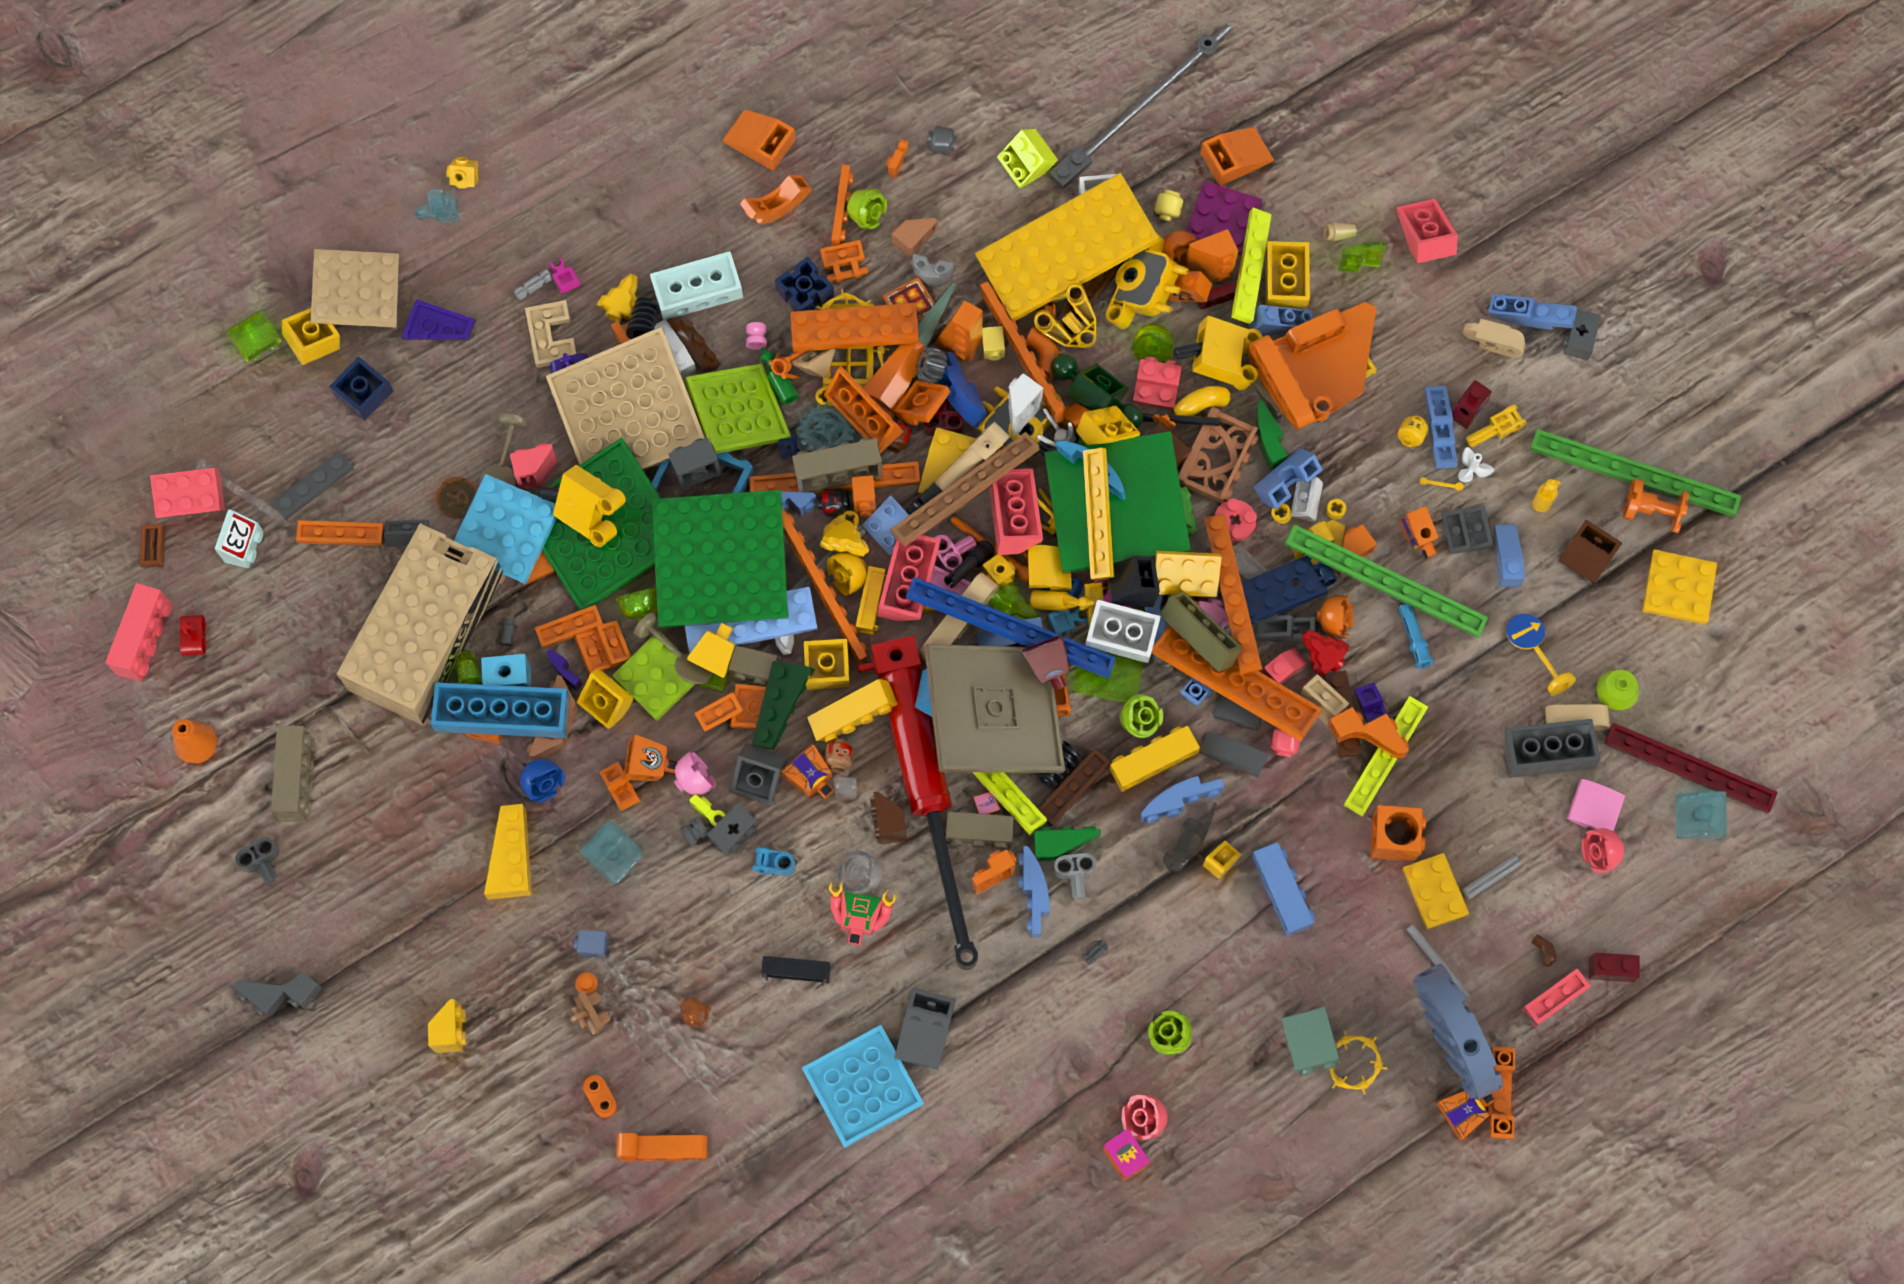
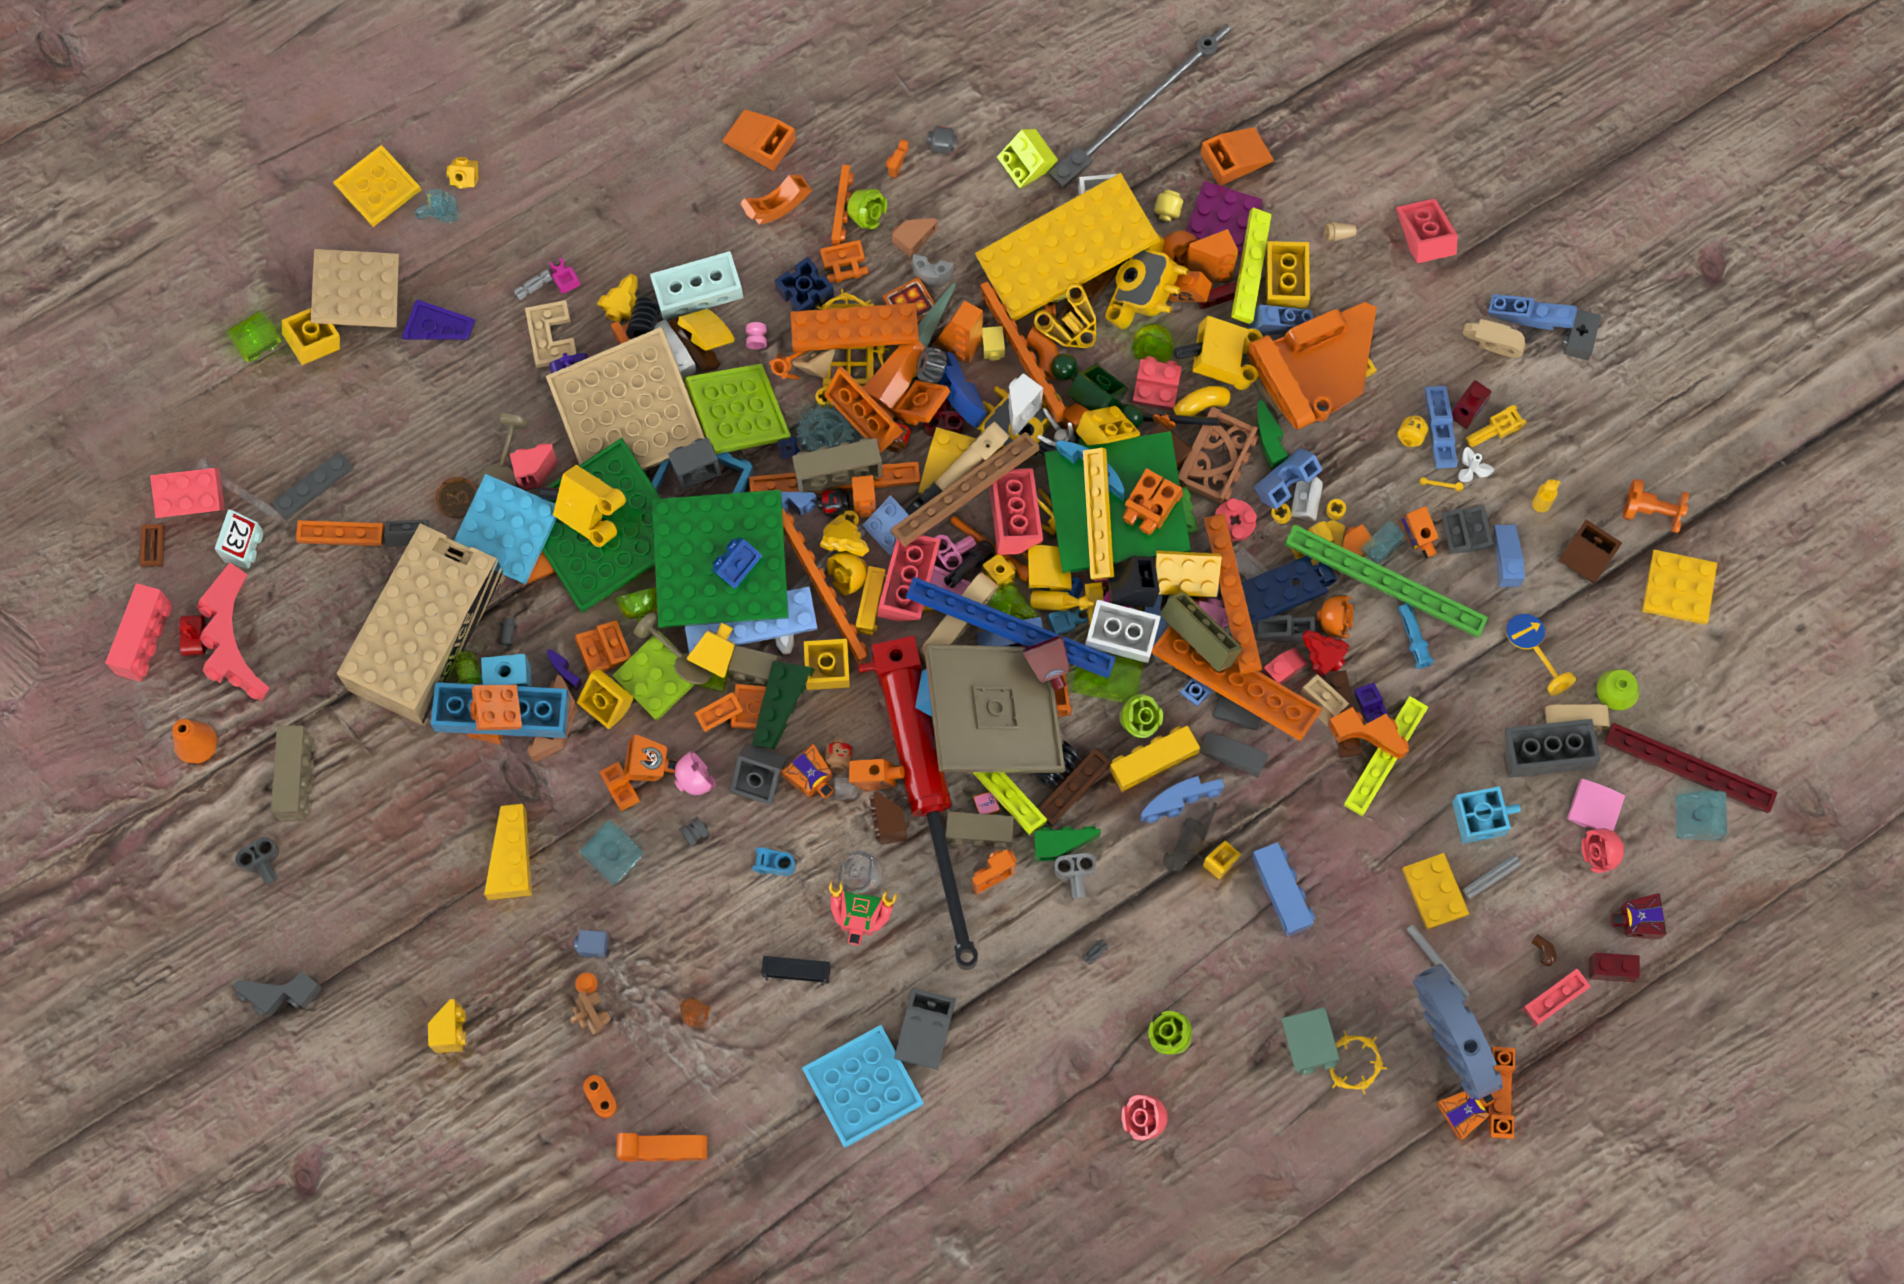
(219, 635): none -> coral arch
(361, 388): dark blue brick -> none
(377, 186): none -> yellow plate
(495, 707): none -> orange plate
(541, 779): blue cylinder -> none
(568, 626): orange plate -> none
(702, 805): neon yellow plate -> none
(706, 329): none -> yellow slope
(735, 819): dark grey brick -> none
(736, 561): none -> blue bracket
(782, 387): green wheel -> none
(852, 711): yellow brick -> none
(874, 774): none -> orange torso
(1034, 883): medium blue slope -> none
(1126, 1155): dark pink piece -> none
(1151, 501): none -> orange hips
(1284, 744): coral head -> none
(1362, 254): clear neon green slope -> none
(1383, 542): none -> clear light blue bracket
(1383, 847): orange brick -> none
(1482, 814): none -> medium azure piece
(1627, 470): bright green plate -> none
(1642, 918): none -> torso

